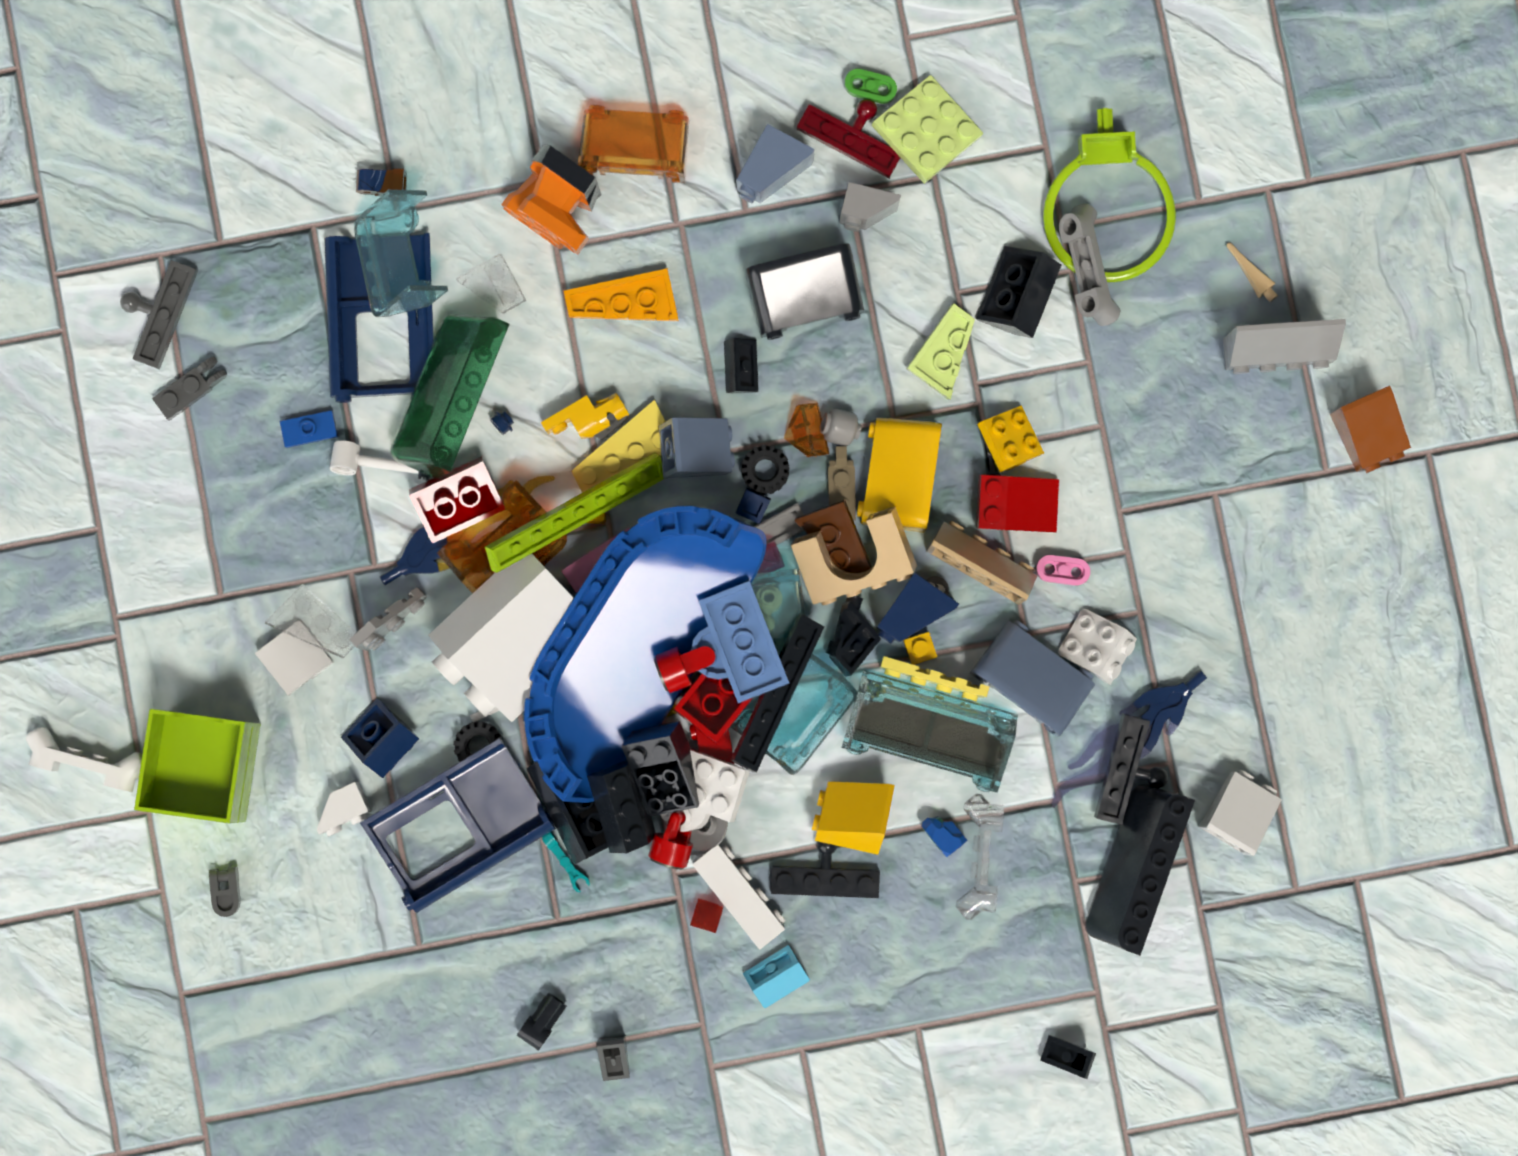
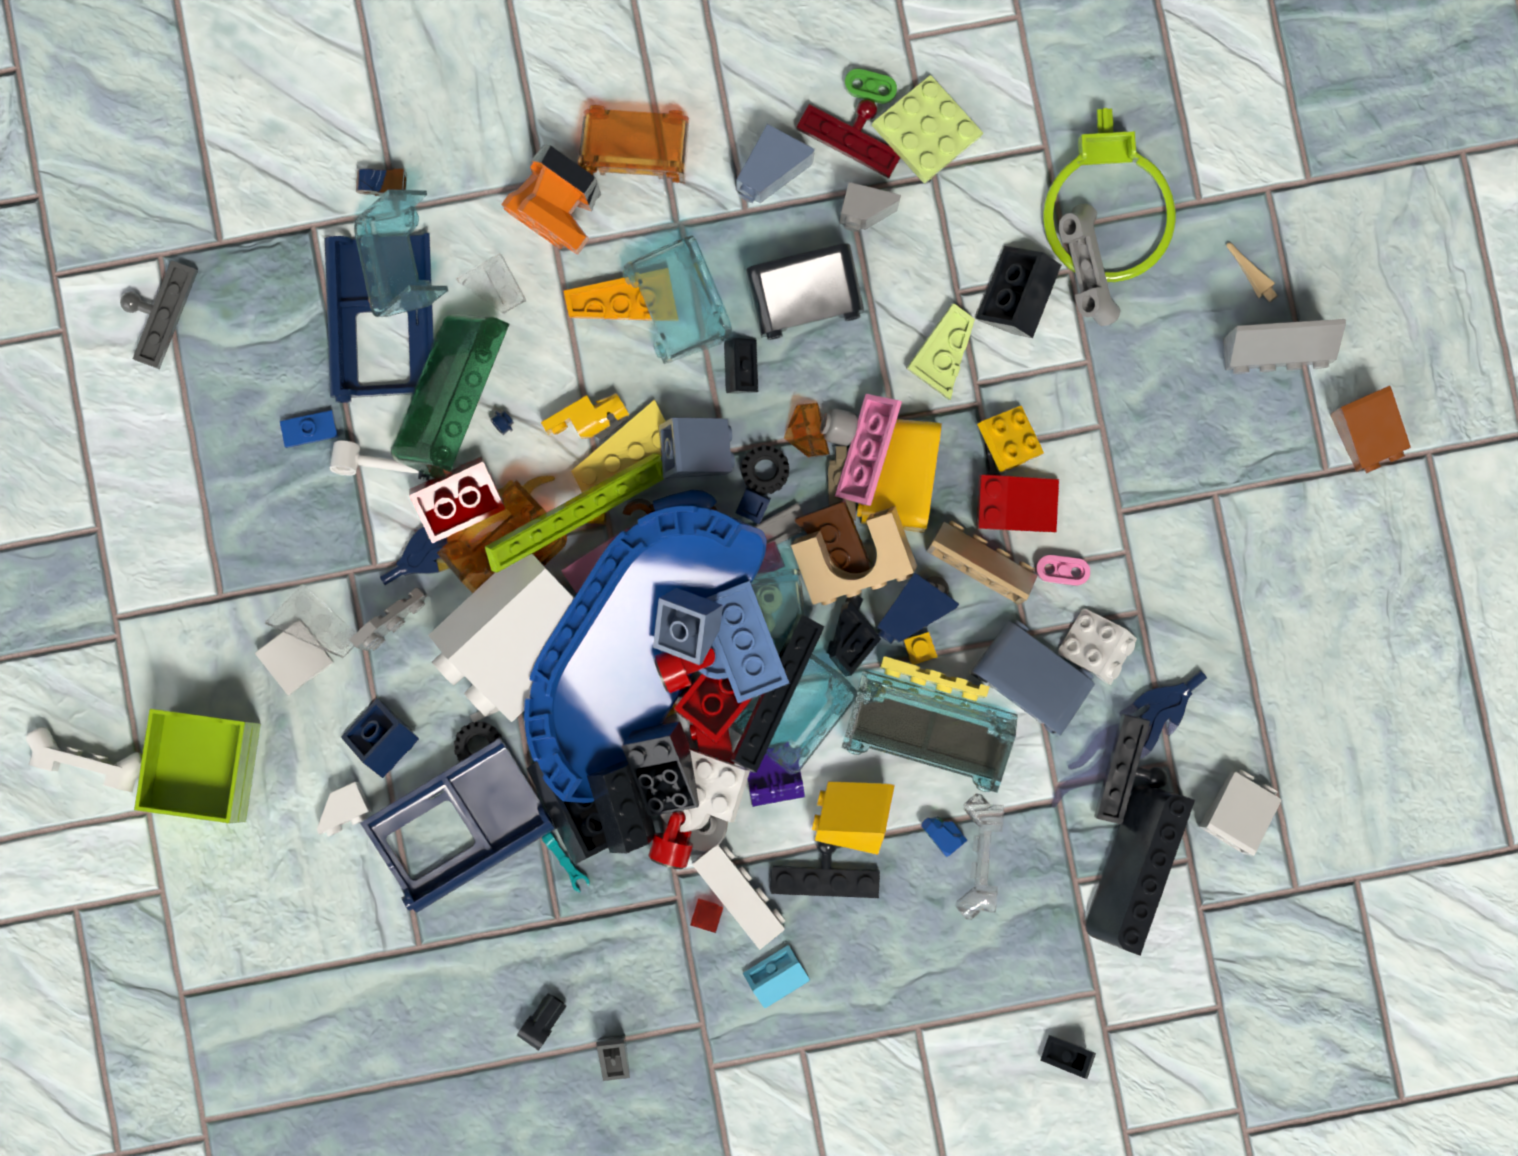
(188, 389): dark grey hinge -> none
(225, 901): dark grey plate -> none
(680, 299): none -> clear light blue windscreen
(686, 498): none -> blue piece
(686, 625): none -> sand blue slope
(774, 784): none -> dark purple hinge
(868, 449): none -> bright pink slope

